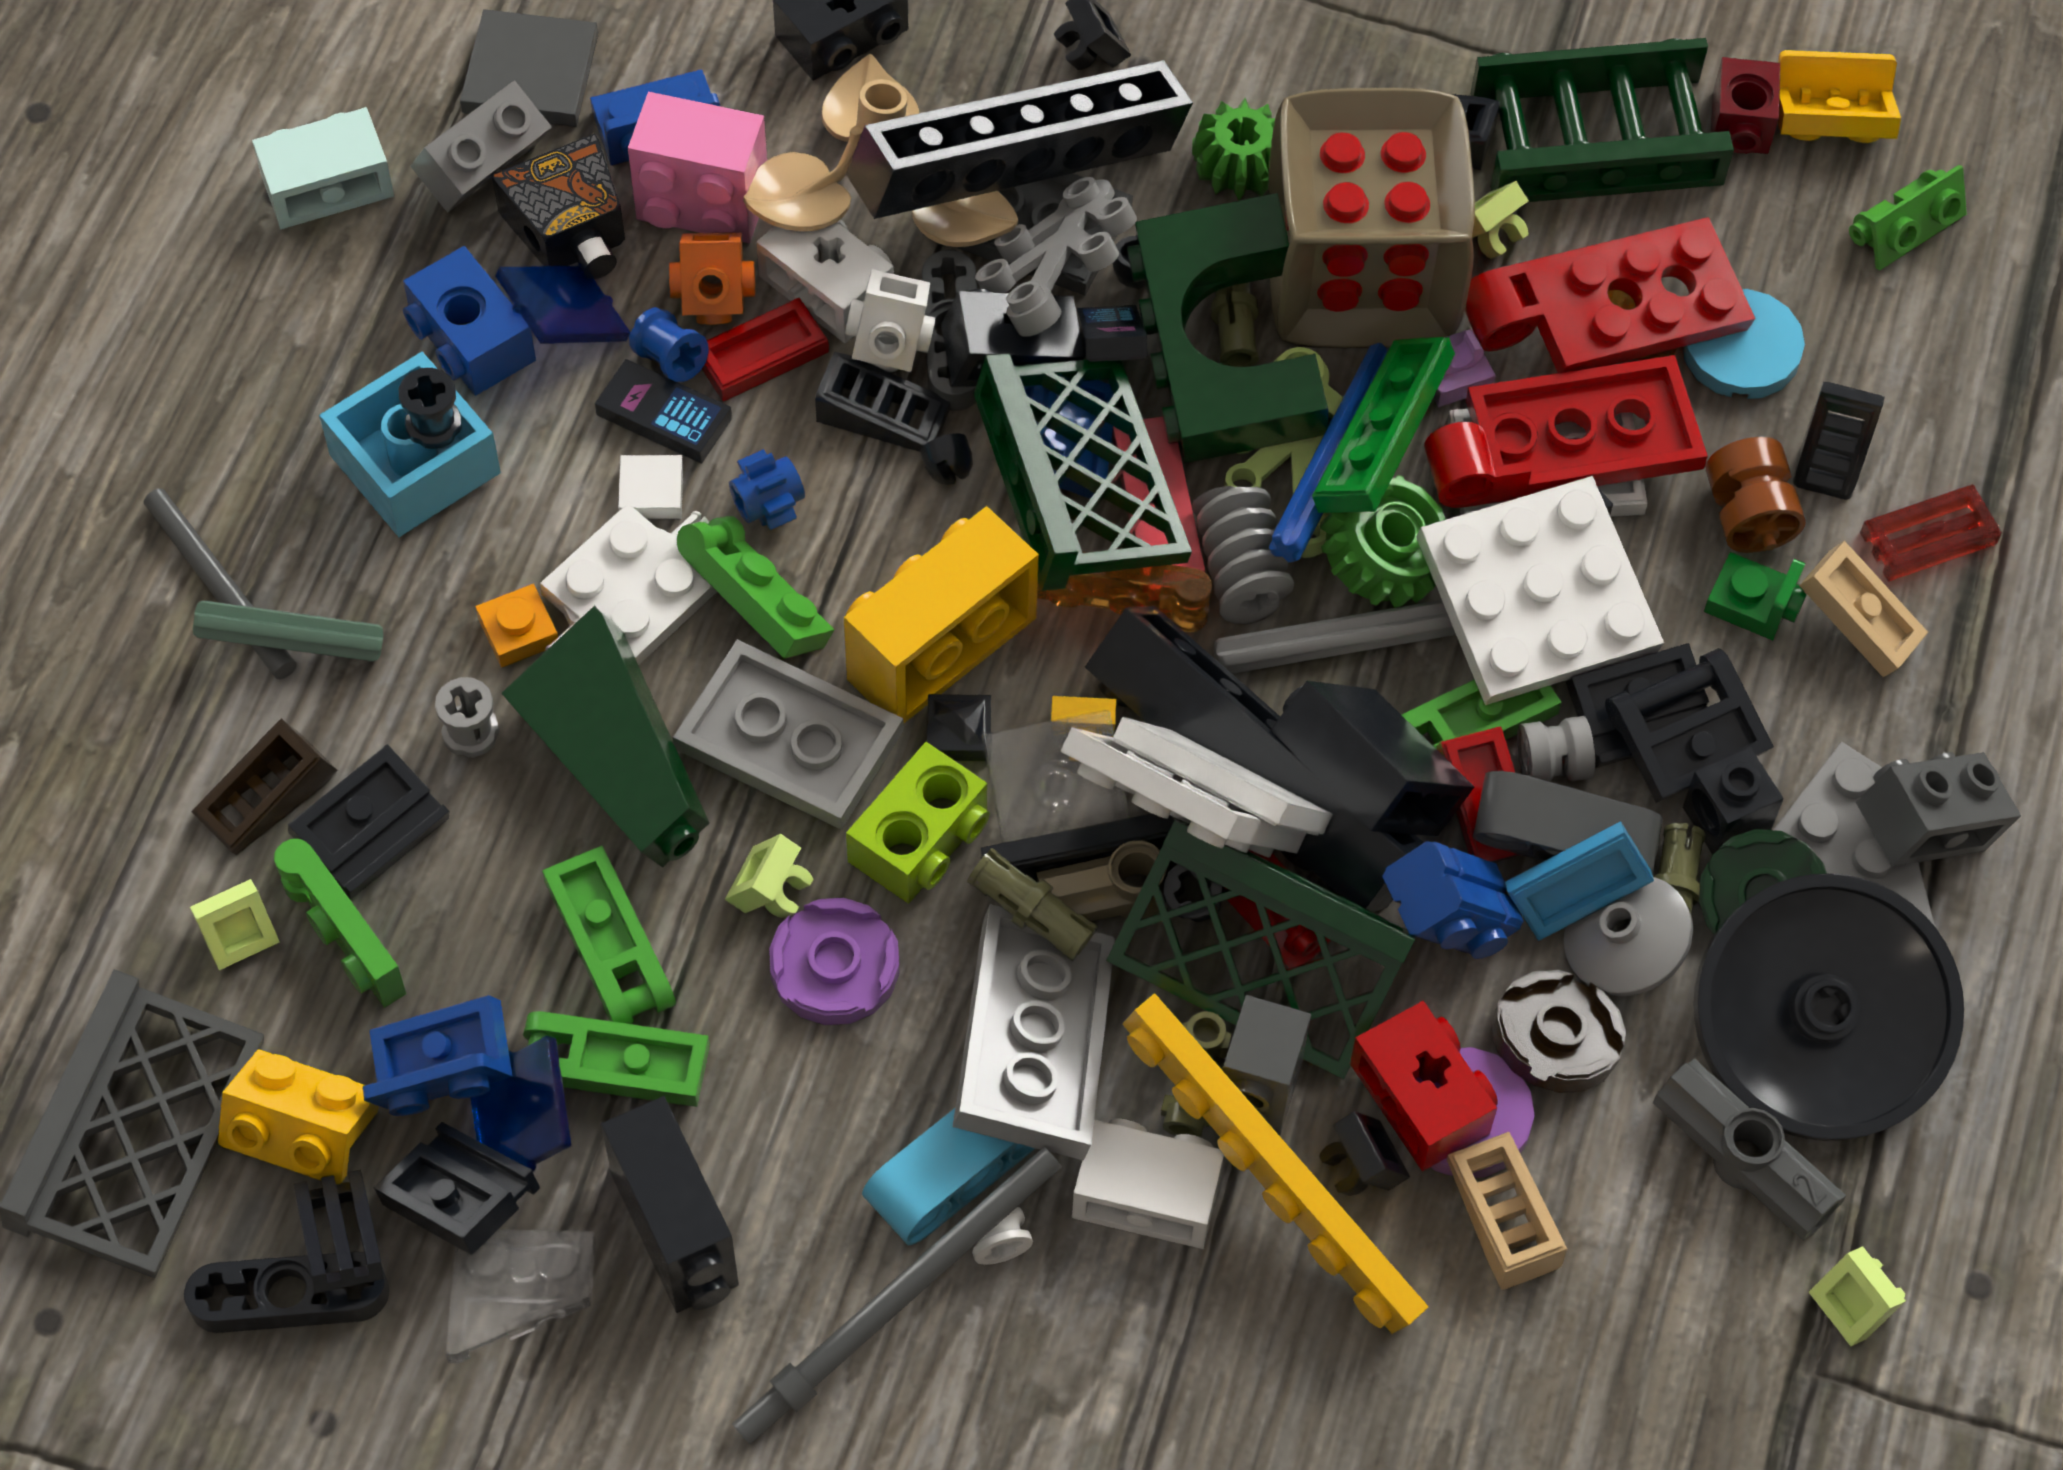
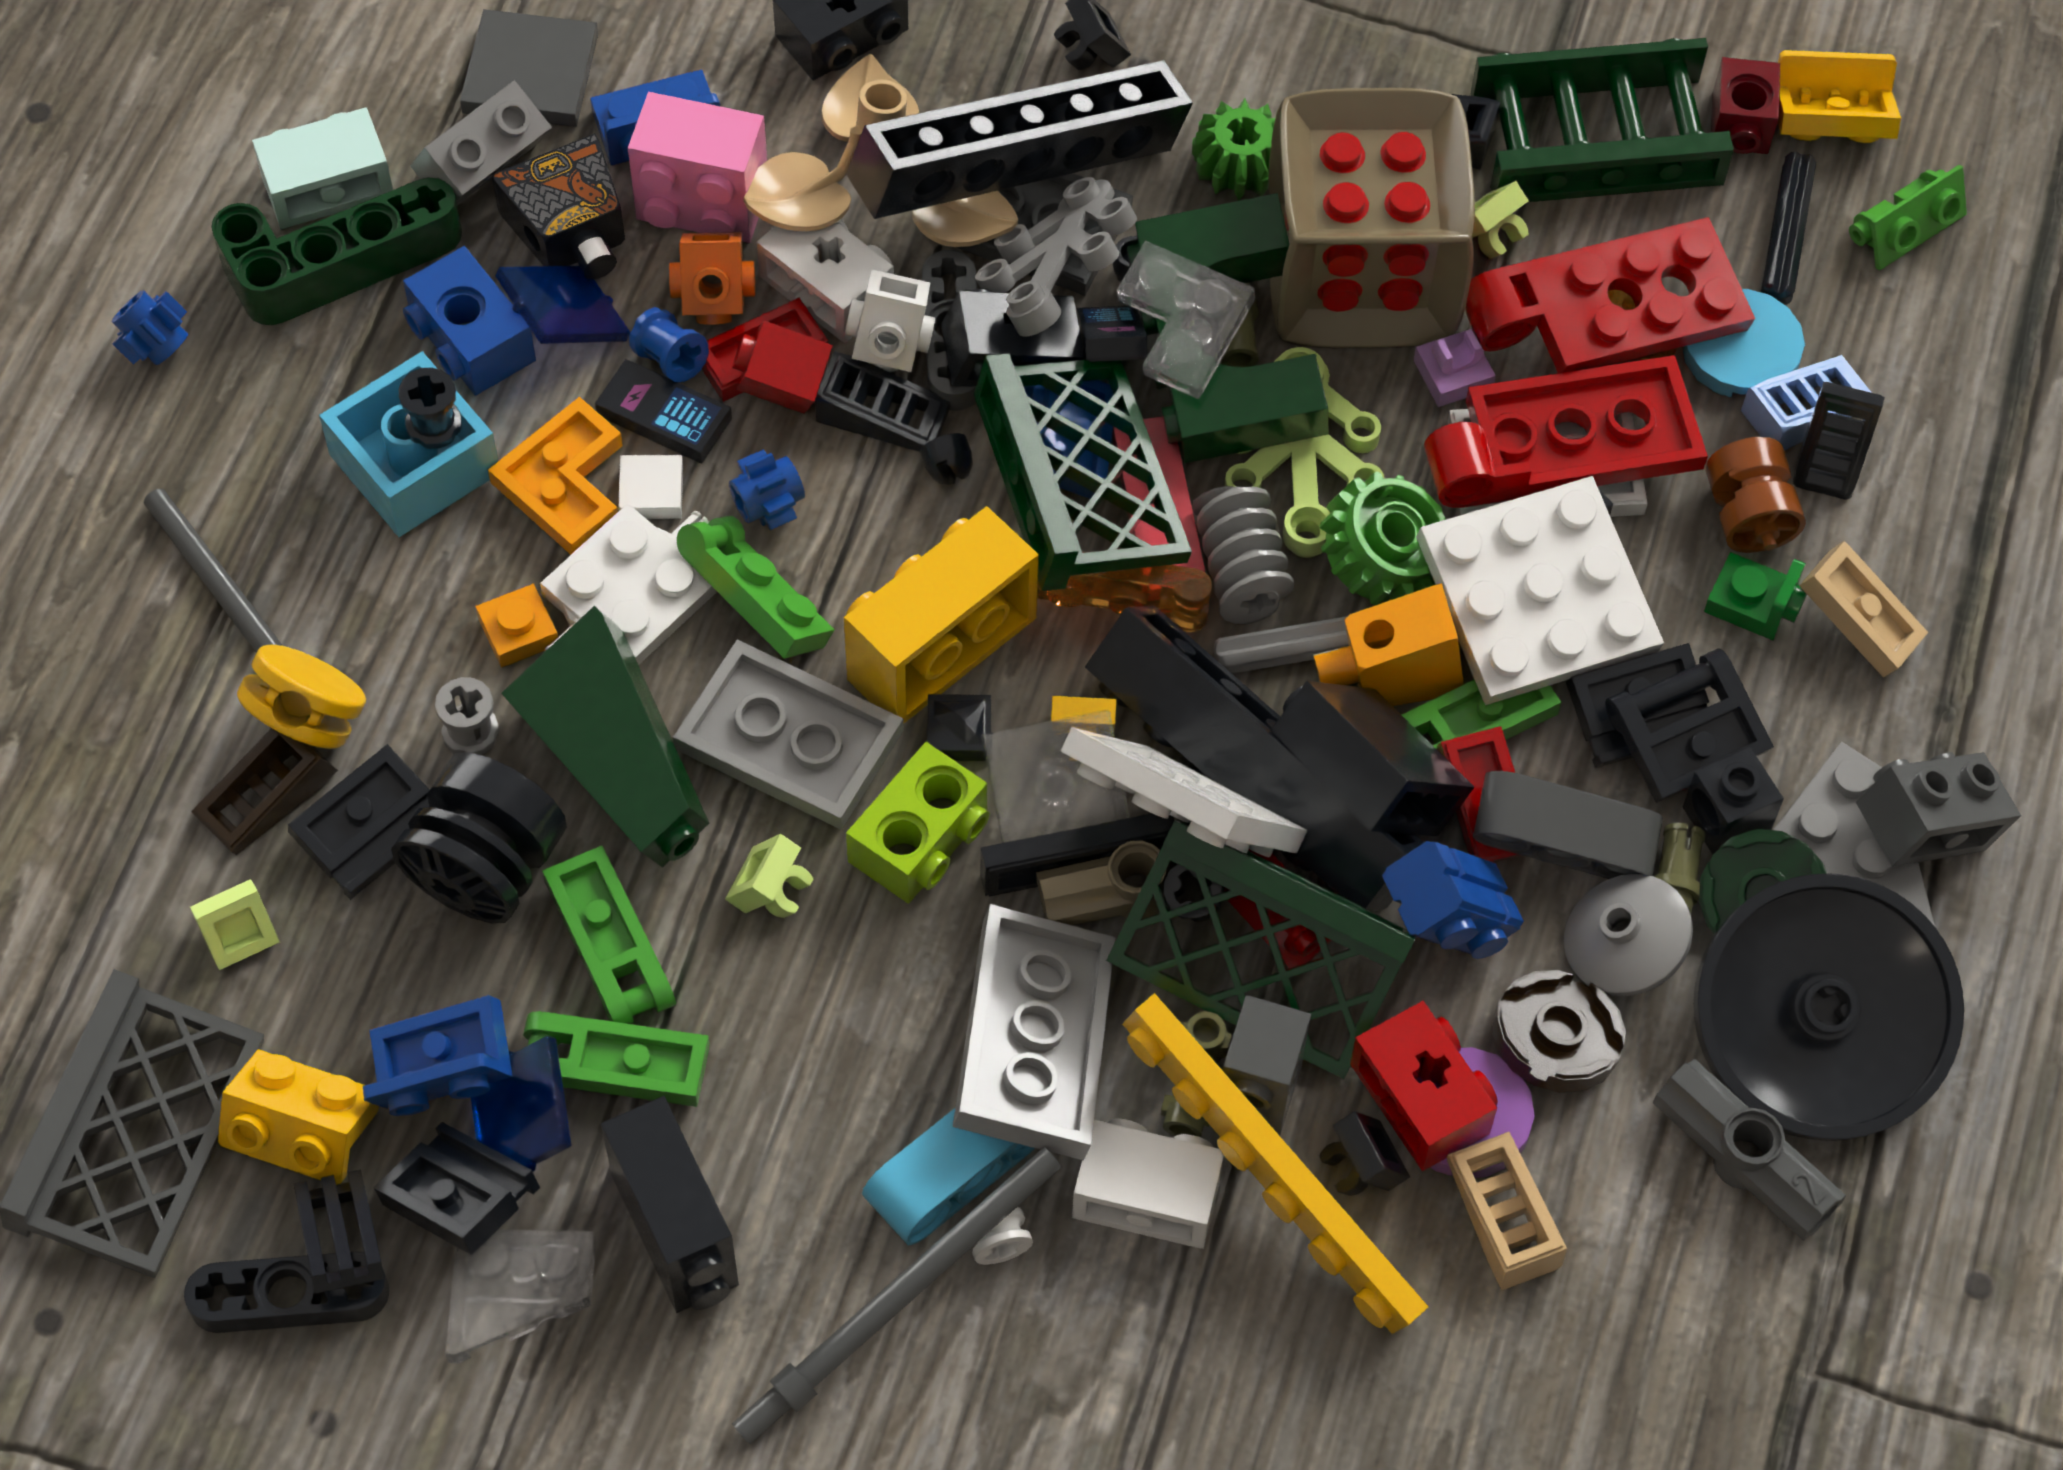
(149, 327): none -> blue gear
(287, 631): sand green axle -> none
(301, 696): none -> yellow head
(338, 920): bright green plate -> none
(411, 226): none -> dark green beam
(479, 837): none -> black wheel
(549, 471): none -> light orange plate
(781, 366): none -> red brick
(834, 961): medium lavender tile -> none
(1032, 904): olive pin -> none
(1200, 313): none -> clear plate
(1222, 777): white tile -> none
(1301, 513): blue axle -> none
(1383, 425): green tile -> none
(1399, 649): none -> light orange torso
(1557, 750): light grey wheel -> none
(1579, 881): dark azure tile -> none
(1764, 399): none -> light blue slope
(1789, 226): none -> black axle
(1857, 1296): yellowish green tile -> none
(1939, 552): clear red tile -> none

